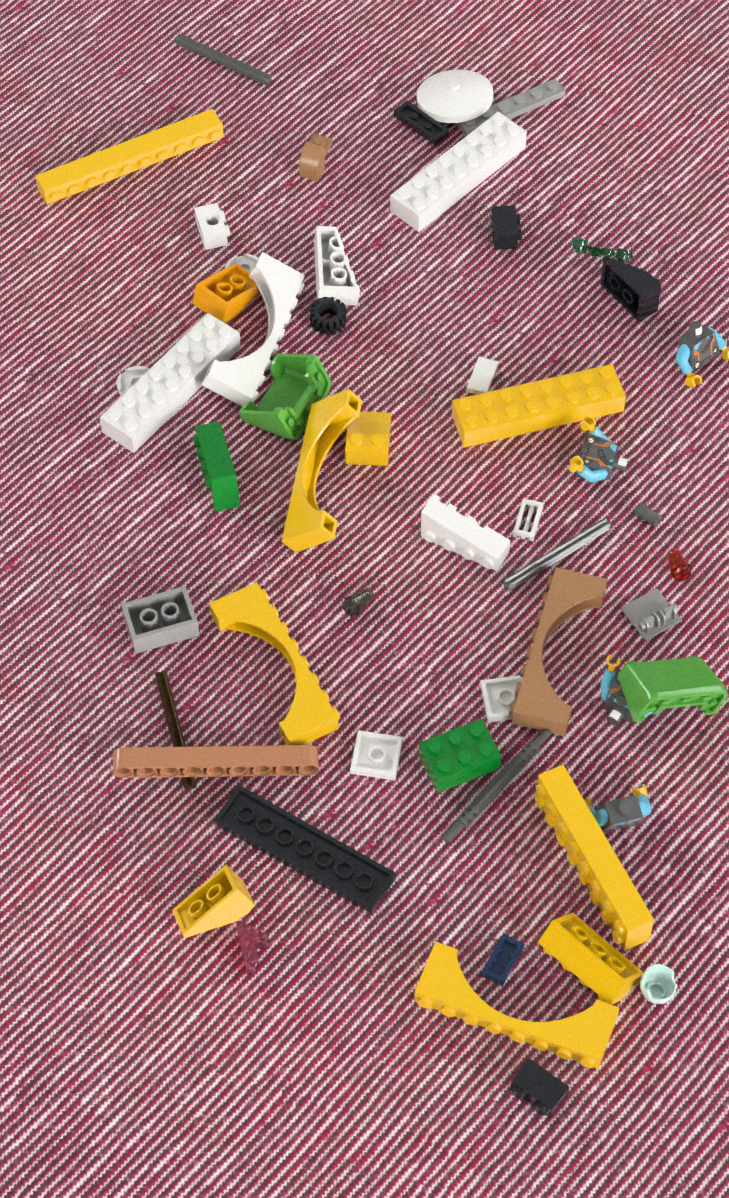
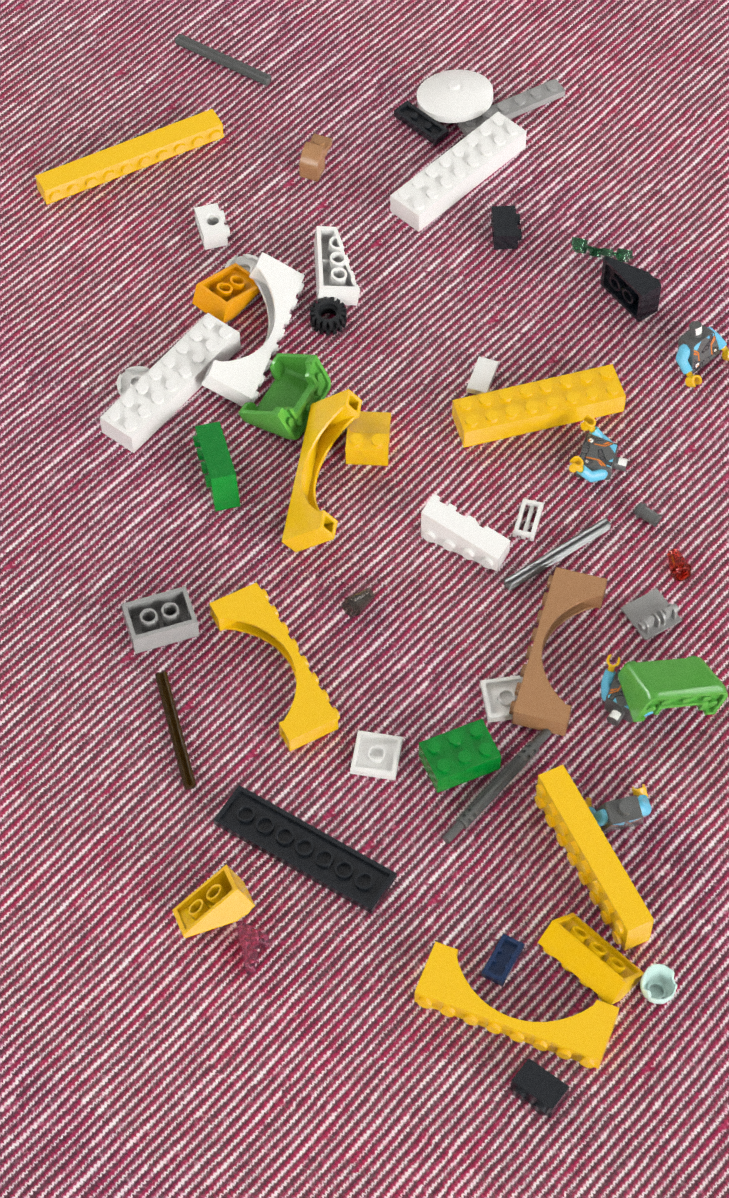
(215, 761): nougat beam -> none

